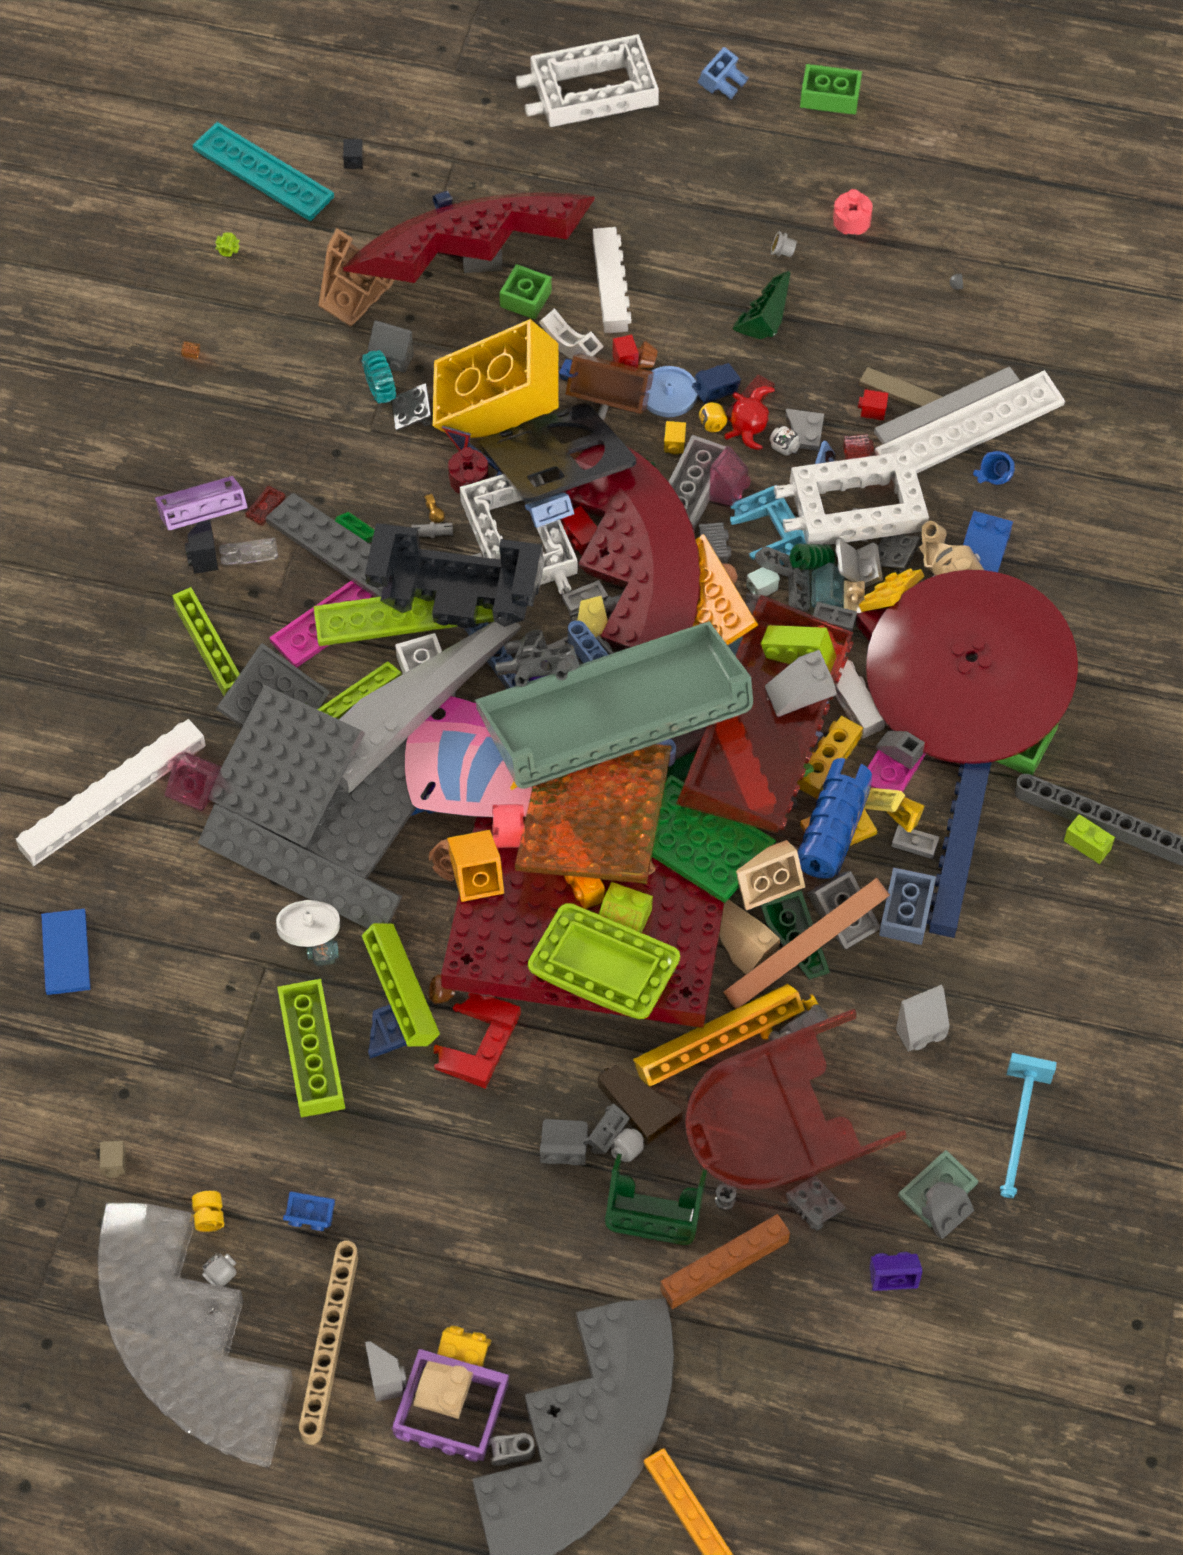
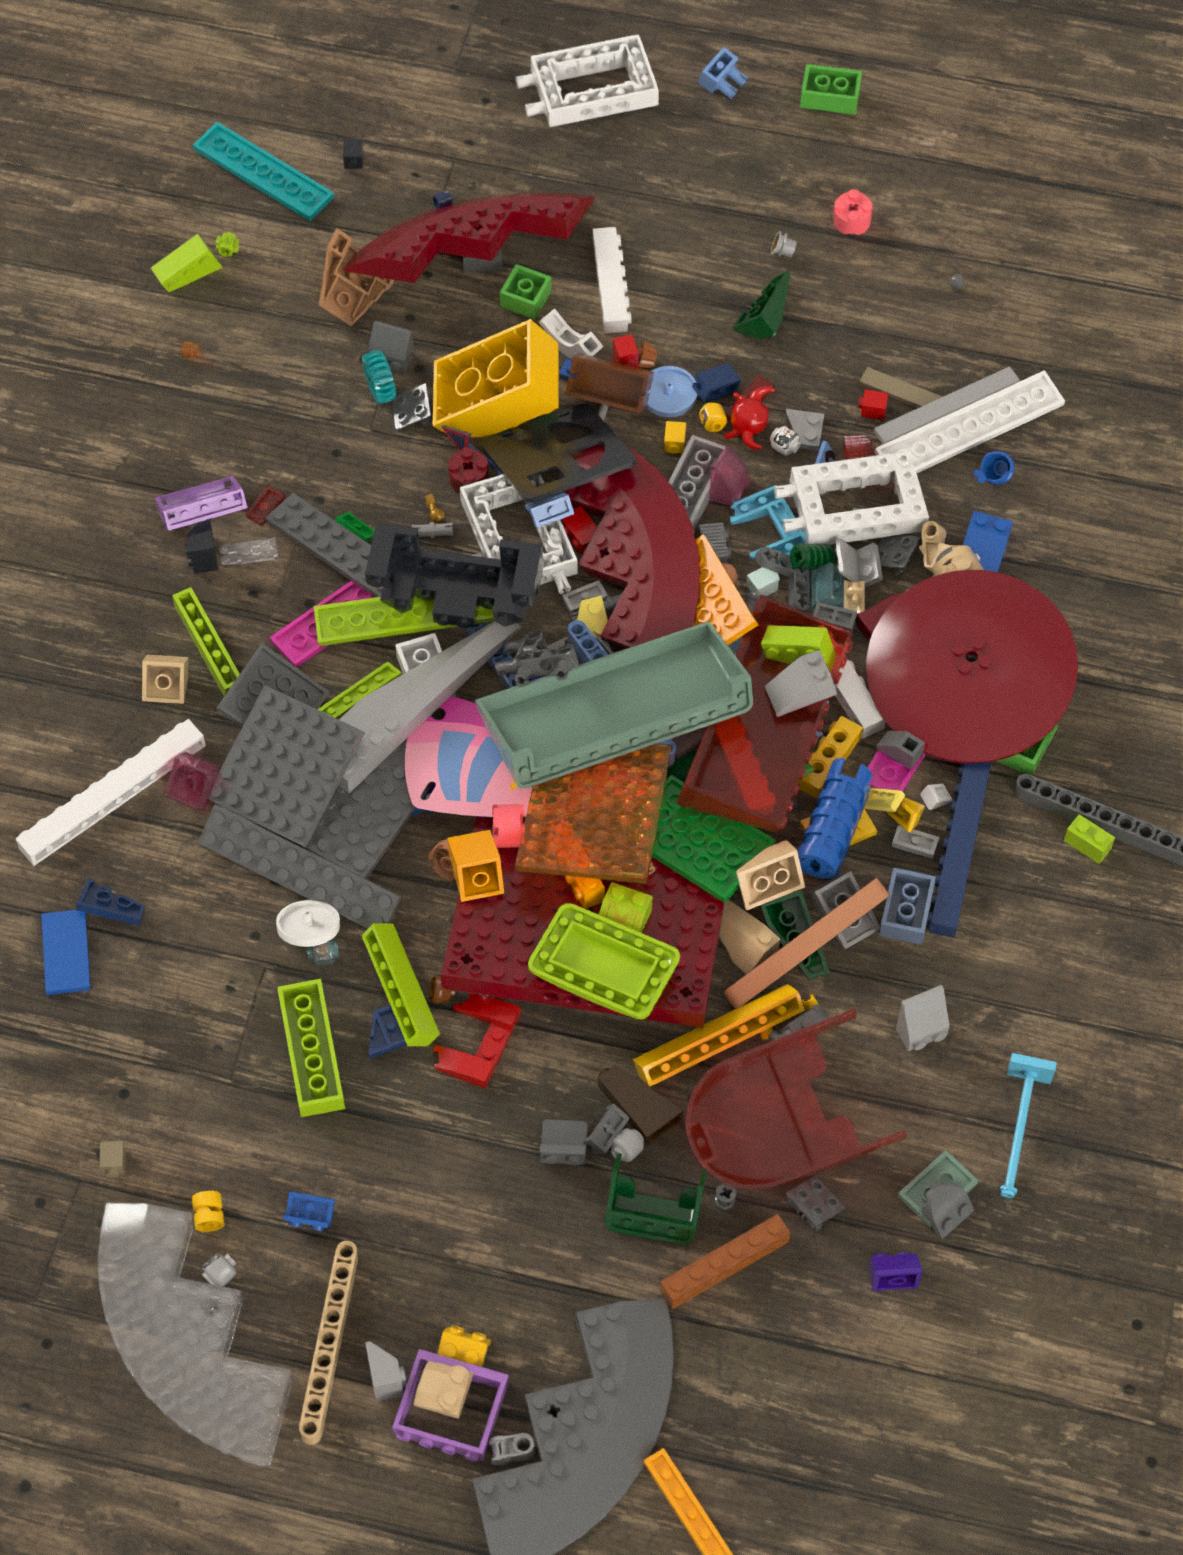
(104, 903): none -> dark blue wing
(164, 678): none -> tan slope
(186, 264): none -> lime wedge
(890, 590): yellow plate -> none
(935, 796): none -> white slope

